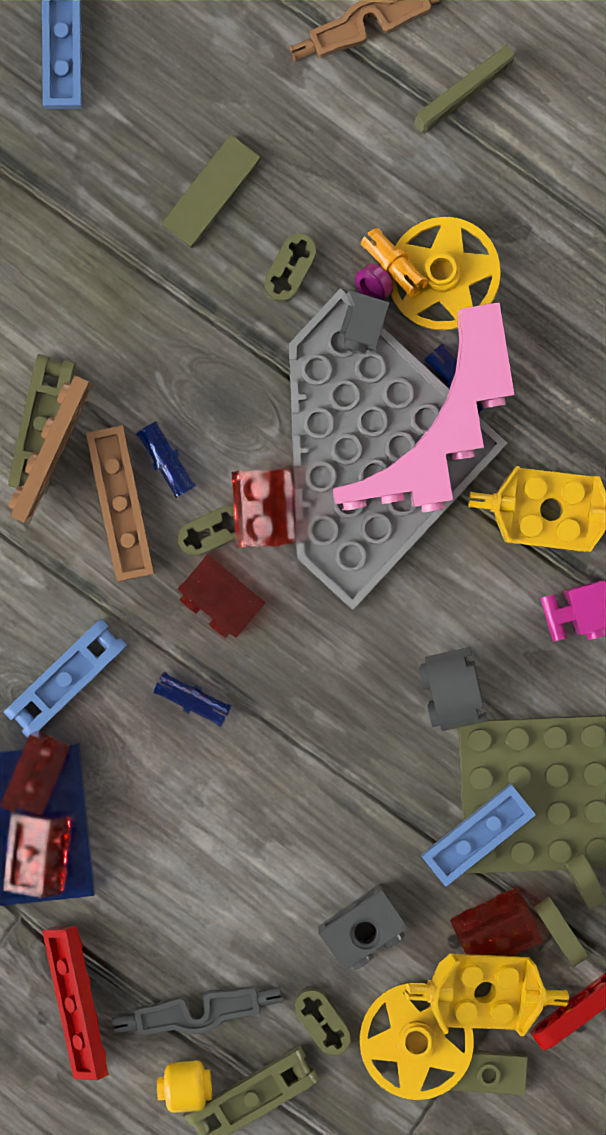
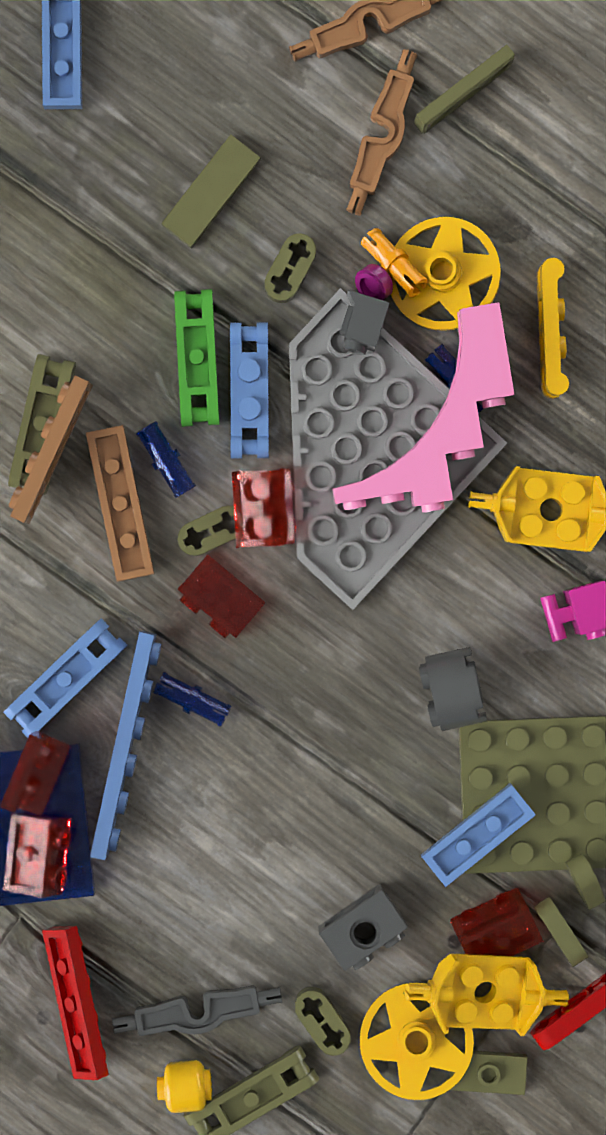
(122, 760): none -> medium blue plate
(196, 357): none -> bright green plate
(249, 390): none -> medium blue plate
(388, 114): none -> medium nougat piece
(551, 344): none -> yellow plate

